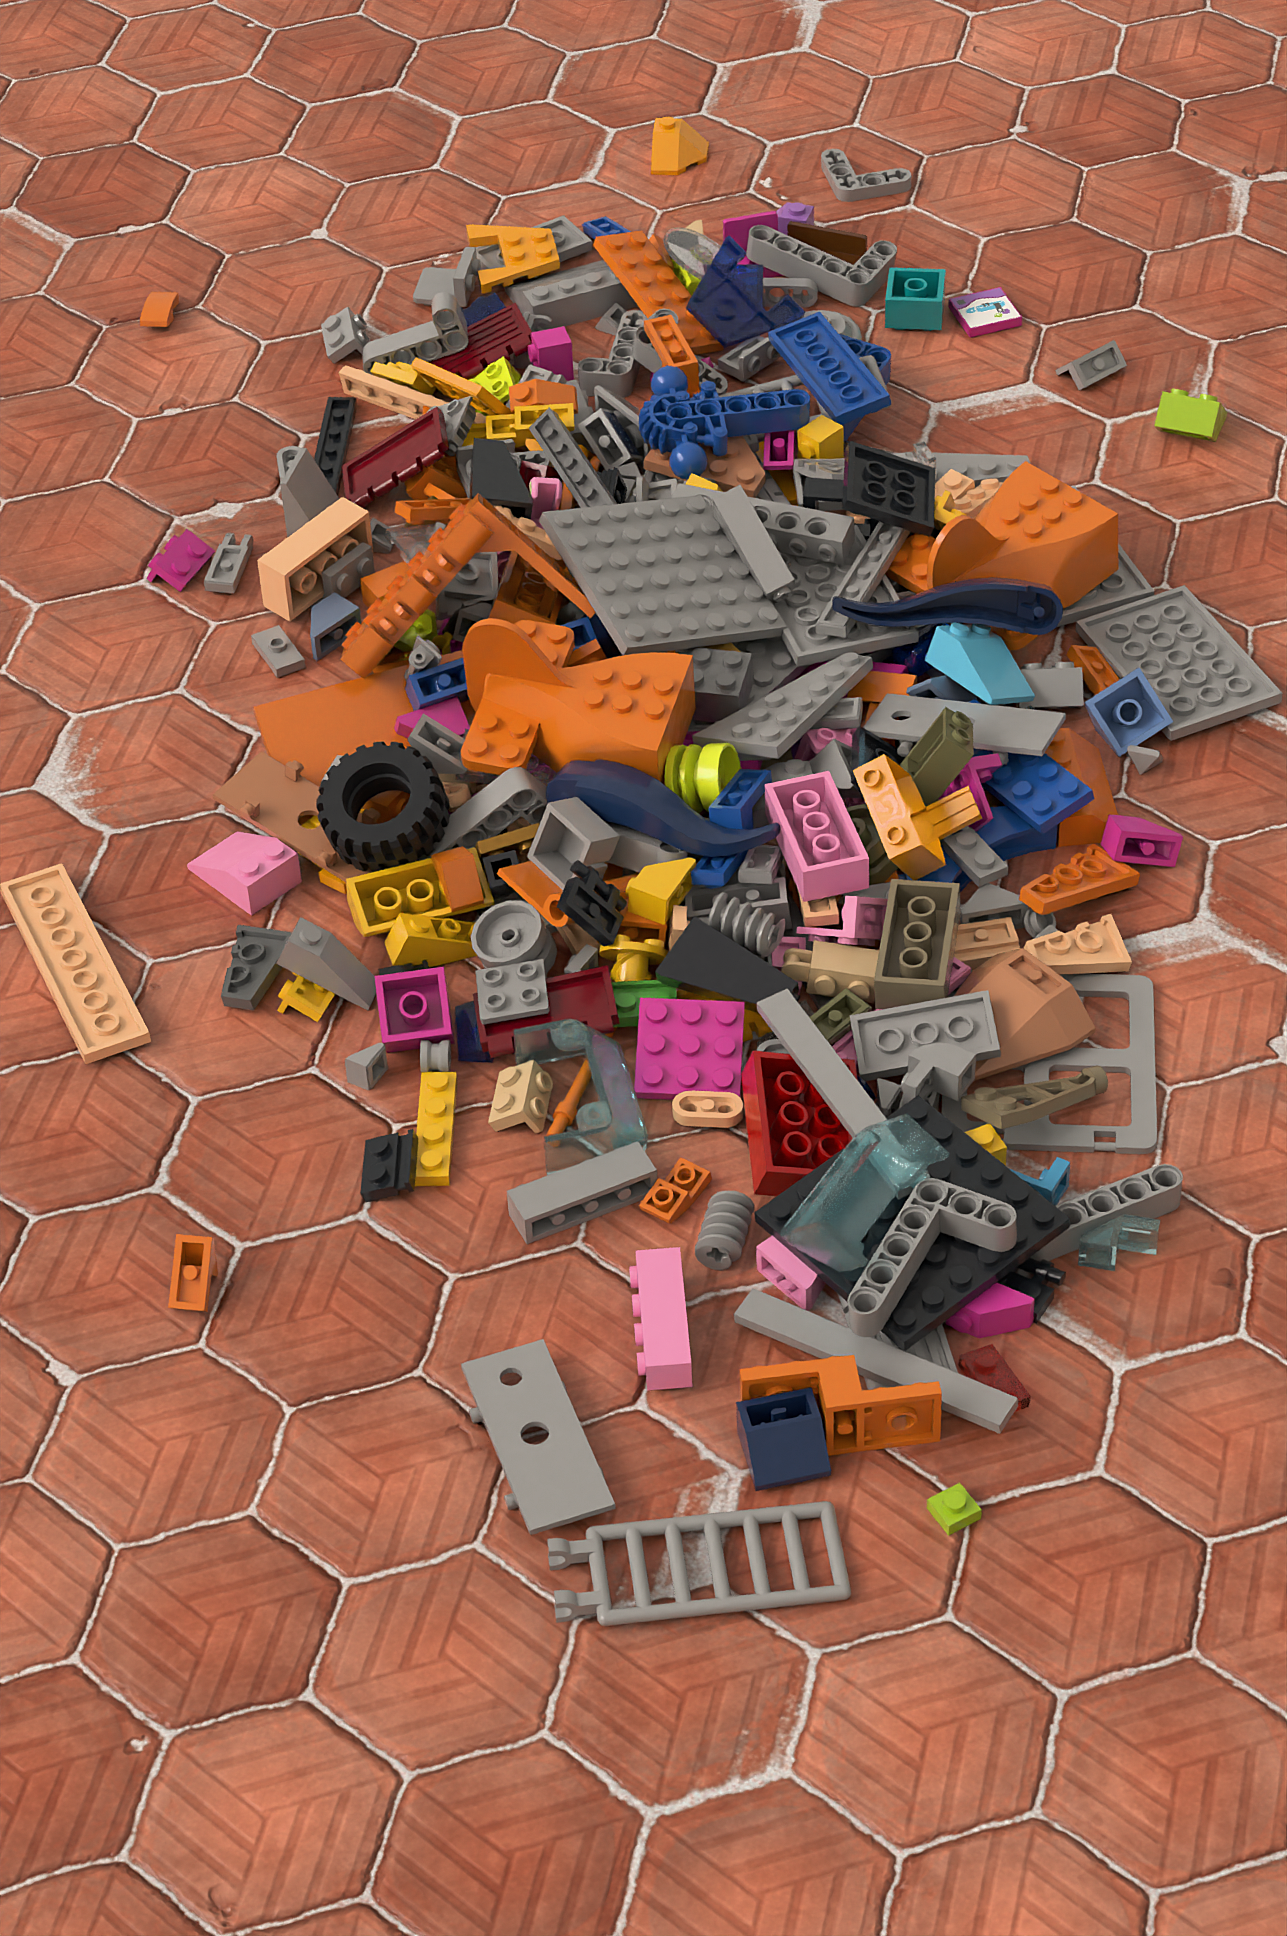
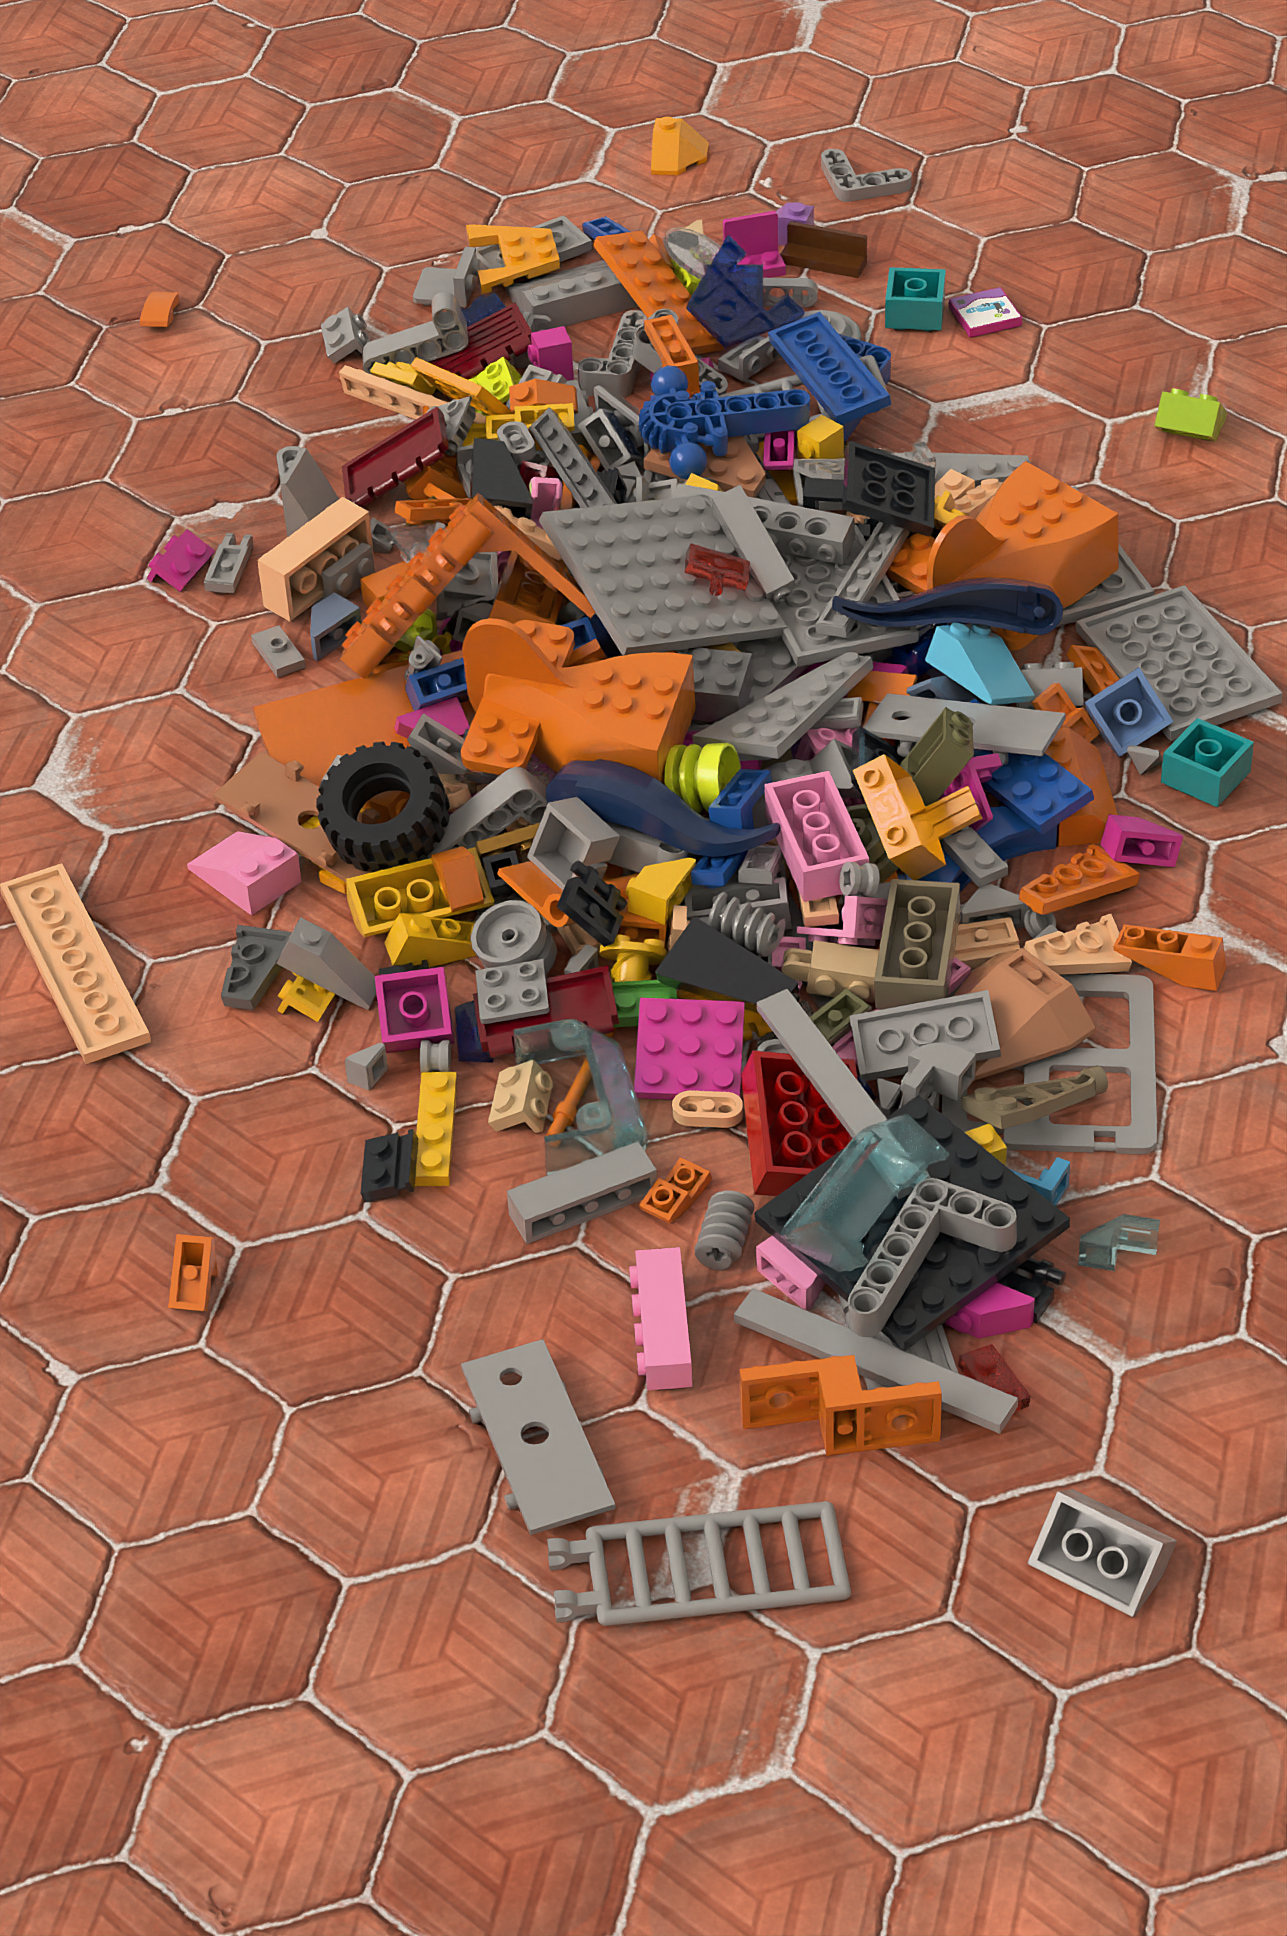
(335, 438): black tile -> none
(517, 441): none -> light grey plate
(611, 319): light grey slope -> none
(718, 568): none -> clear red plate
(783, 1439): dark blue slope -> none
(833, 276): light grey beam -> none
(859, 879): none -> light grey wheel
(954, 1509): lime plate -> none
(1077, 719): none -> orange slope
(1095, 365): light grey panel -> none
(1101, 1551): none -> light grey slope
(1142, 1195): light grey beam -> none
(1179, 956): none -> orange slope
(1207, 762): none -> teal brick

